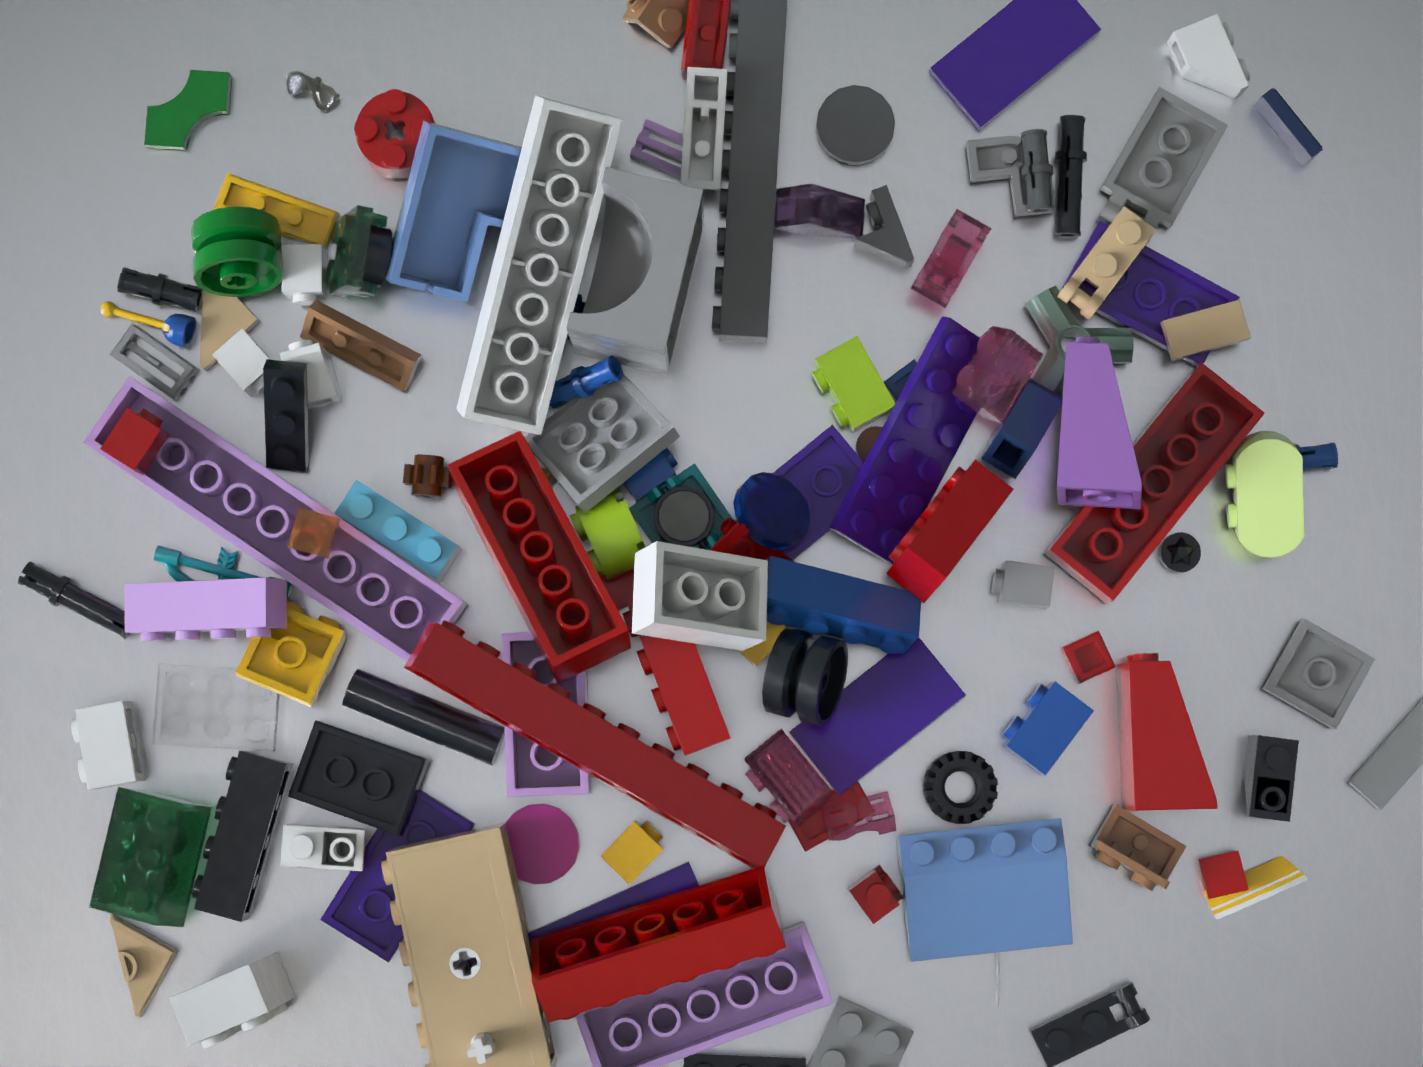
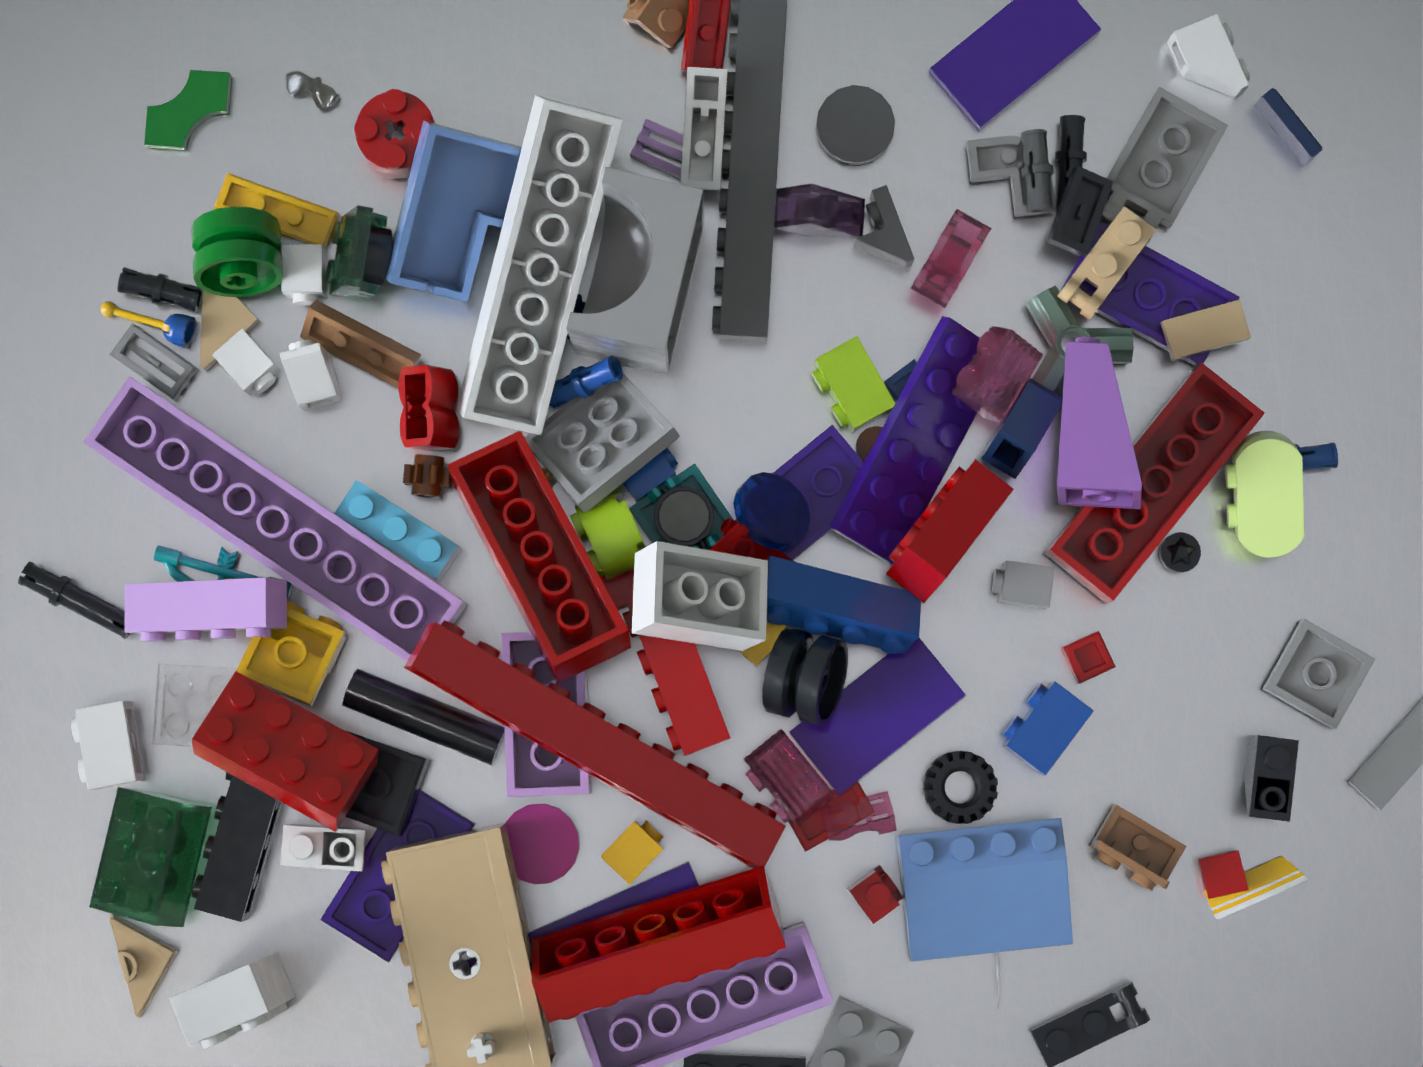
(136, 439): red brick -> none
(285, 751): none -> red brick
(286, 415): black plate -> none
(313, 533): clear orange plate -> none
(428, 410): none -> red brick
(1080, 211): none -> black plate
(1157, 741): red slope -> none

